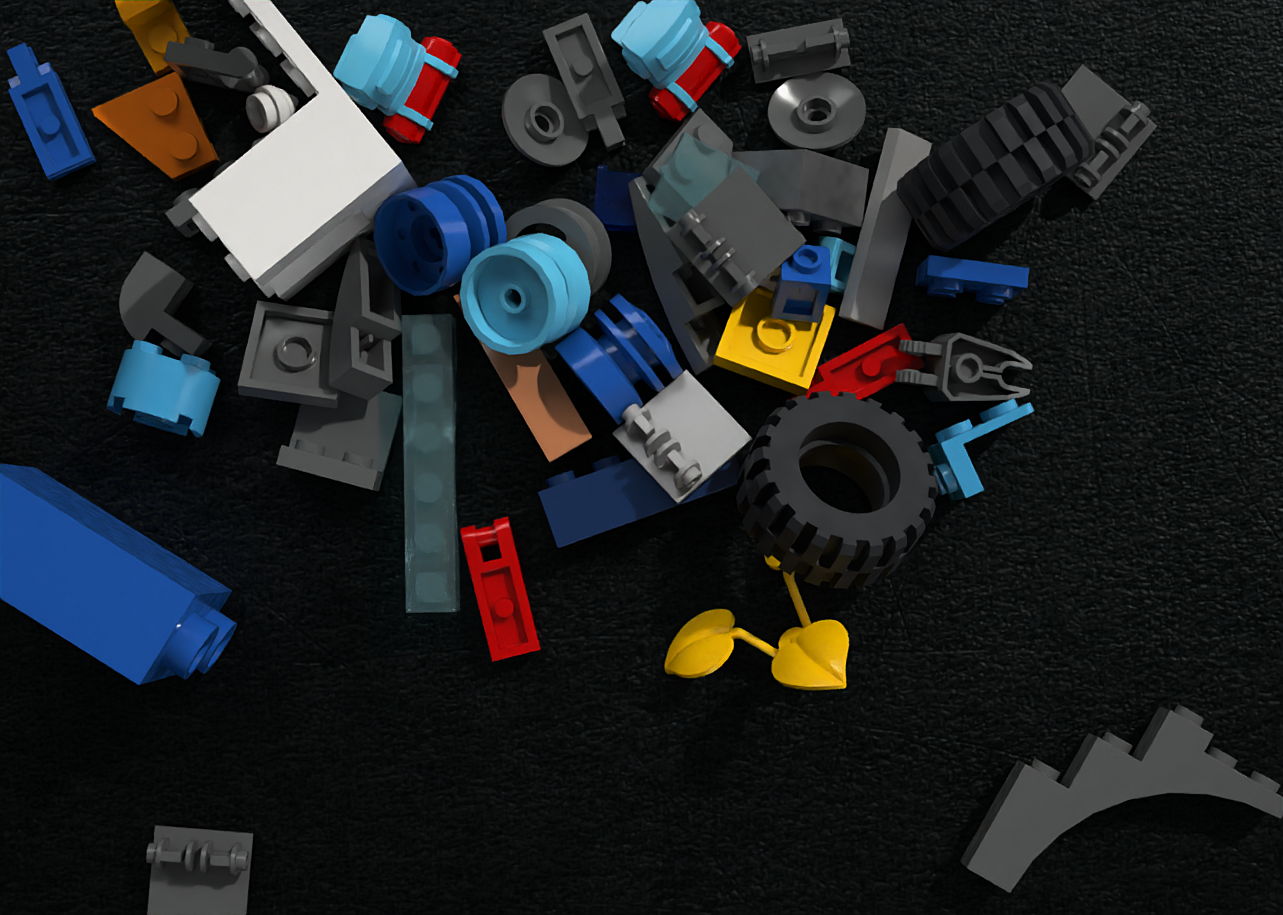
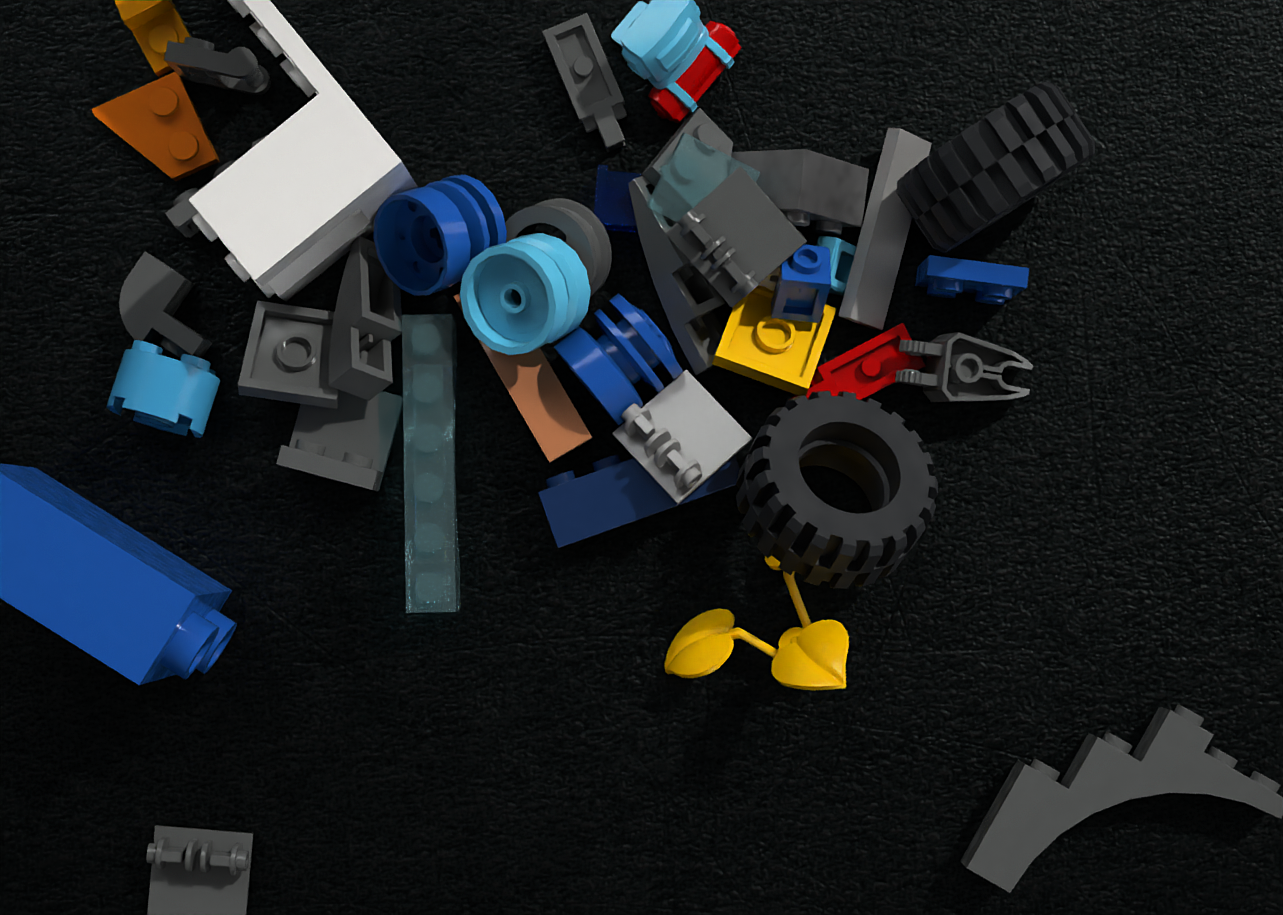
(47, 115): blue hinge -> none
(270, 108): white plate -> none
(397, 75): medium azure piece -> none
(500, 591): red plate -> none
(543, 102): dark grey dish -> none
(799, 50): dark grey hinge -> none
(817, 112): dark grey dish -> none
(951, 461): dark azure bracket -> none
(1112, 123): dark grey hinge -> none

